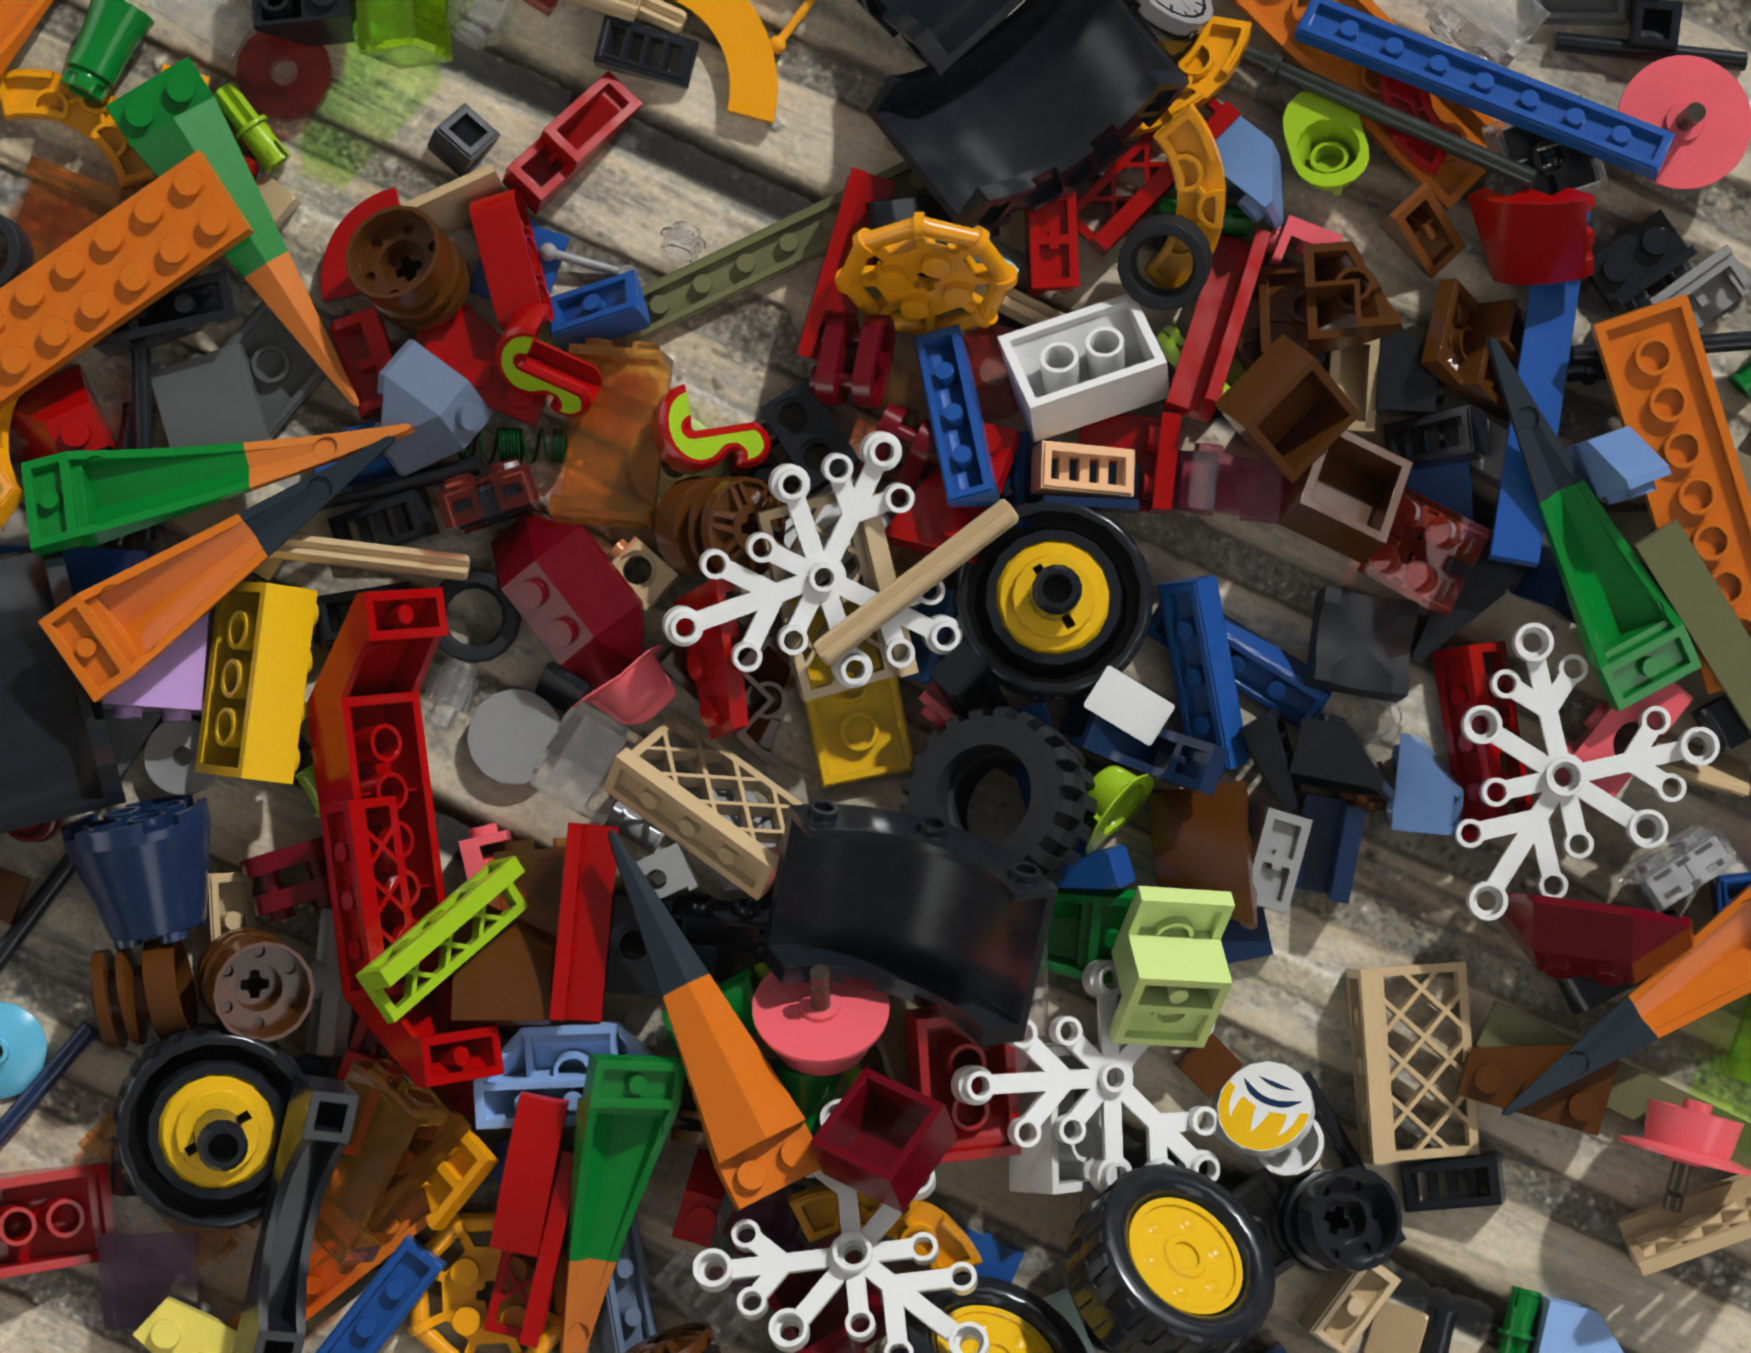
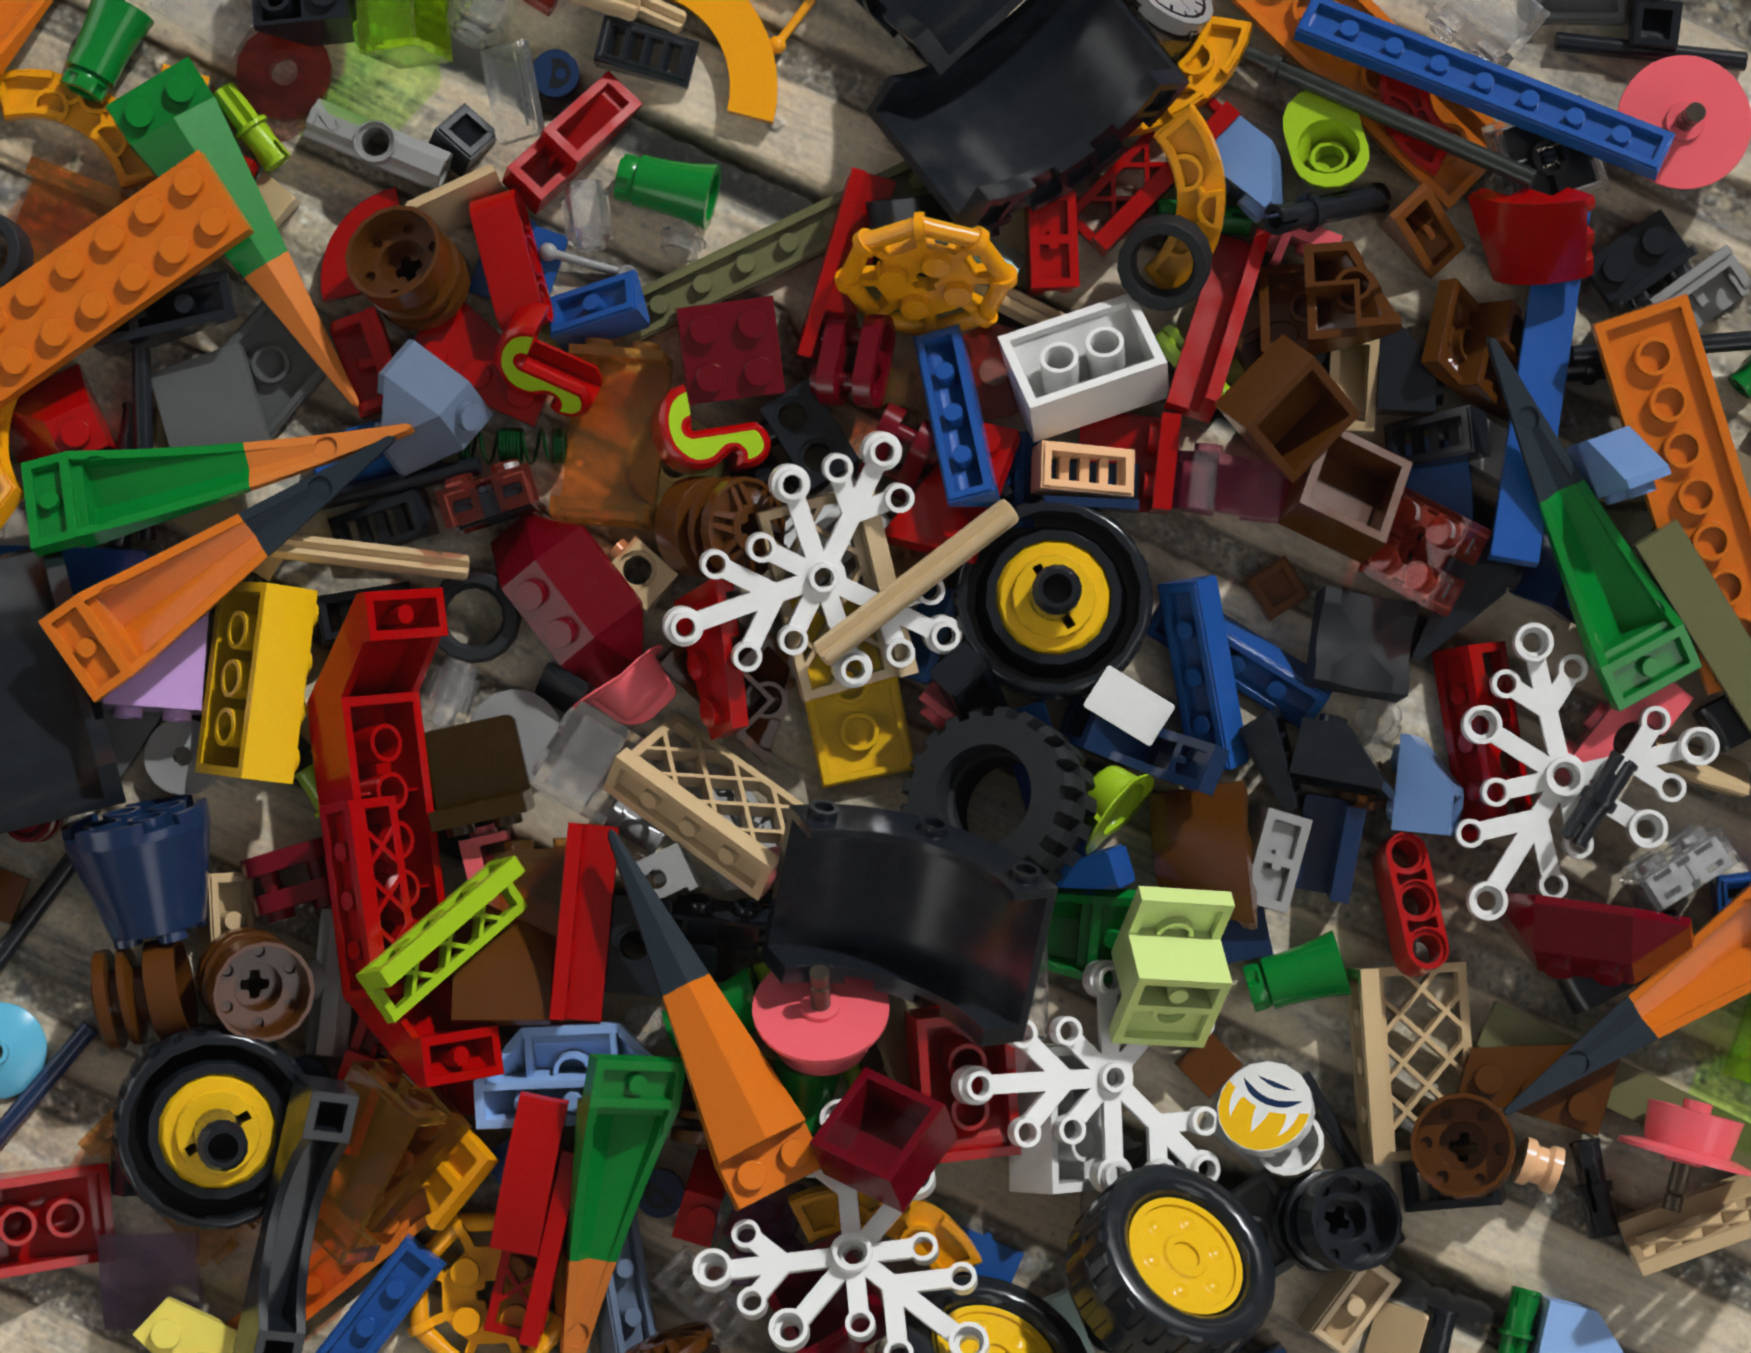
(351, 132): none -> light grey piece
(477, 775): none -> dark brown bracket
(512, 91): none -> clear tile
(556, 74): none -> dark blue tile
(587, 215): none -> clear brick
(662, 1193): none -> dark blue tile
(669, 187): none -> green plant
(730, 350): none -> dark red piece
(1276, 588): none -> reddish brown tile
(1298, 975): none -> green plant
(1314, 211): none -> black pin
(1418, 883): none -> red beam
(1443, 1125): none -> reddish brown wheel
(1538, 1165): none -> light nougat wheel
(1594, 1188): none -> black pin
(1598, 799): none -> black pin

